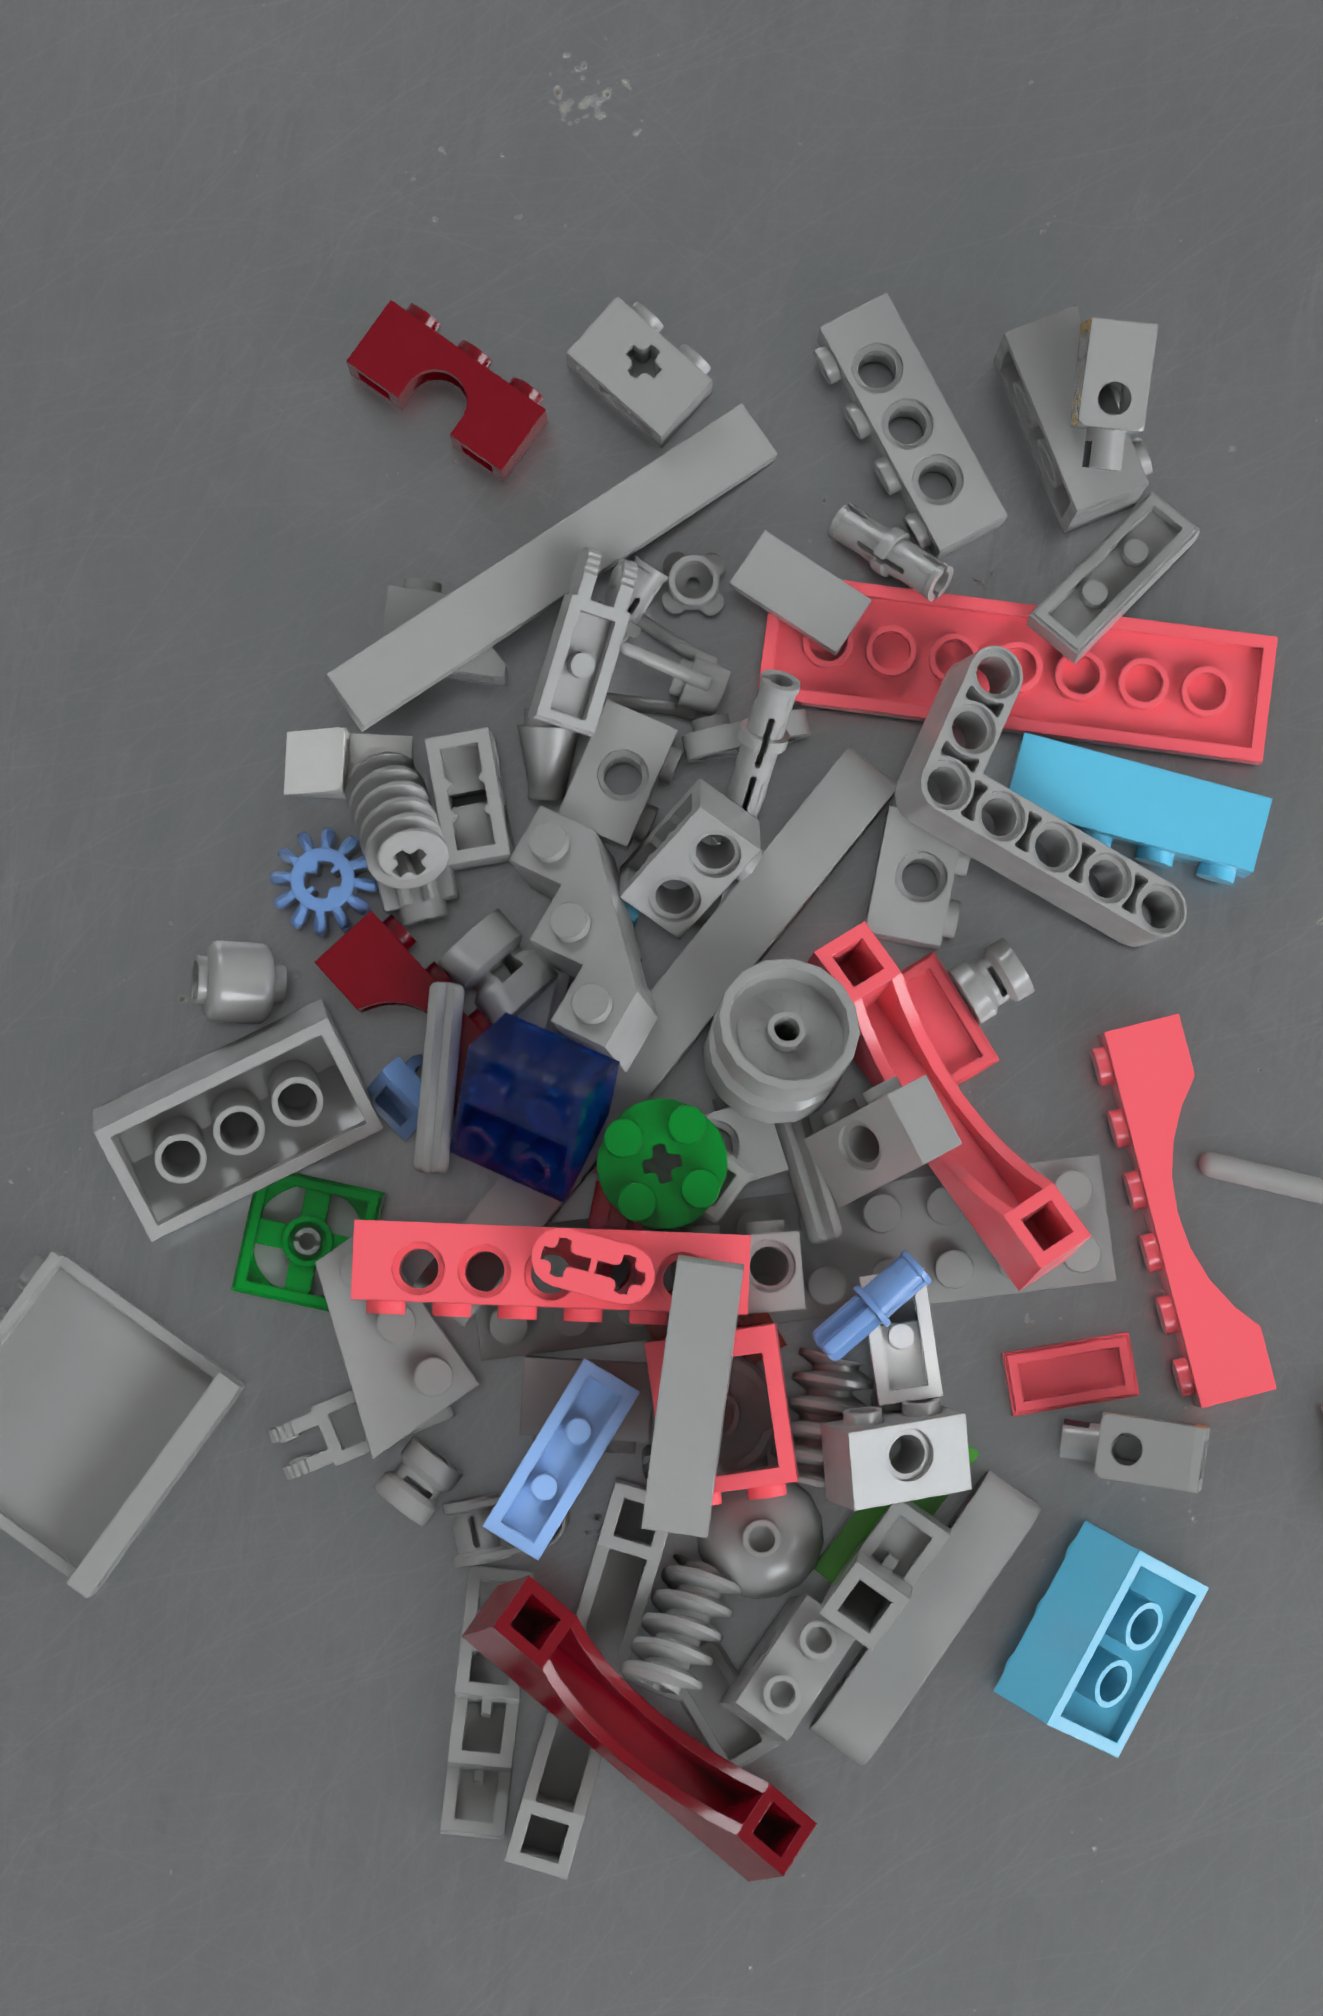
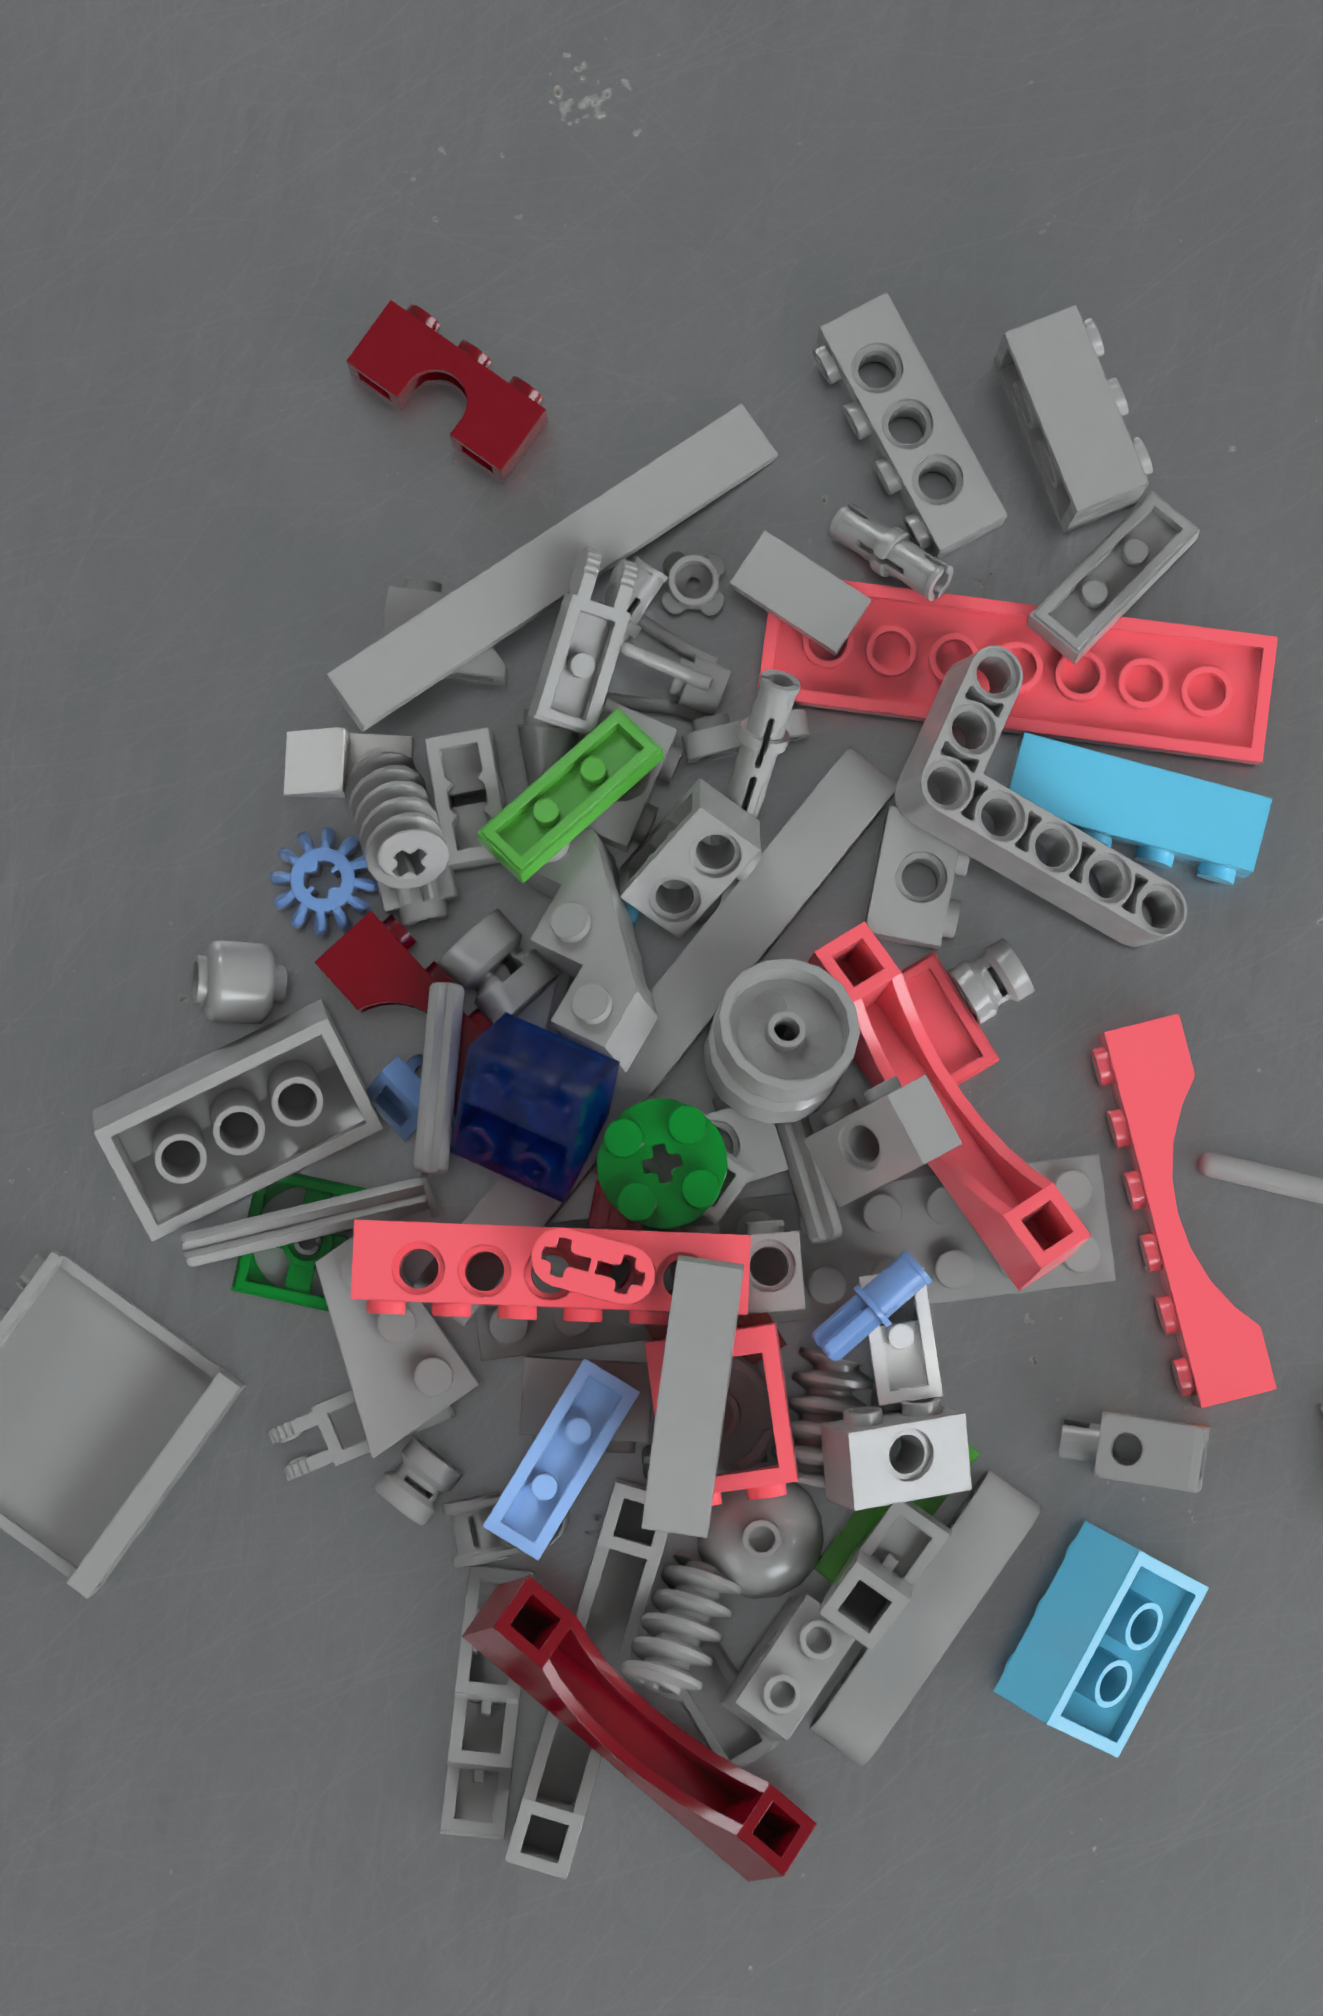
(308, 1221): none -> light grey axle
(570, 795): none -> bright green tile
(605, 363): light grey brick -> none
(1070, 1374): coral tile -> none
(1117, 357): light grey torso -> none

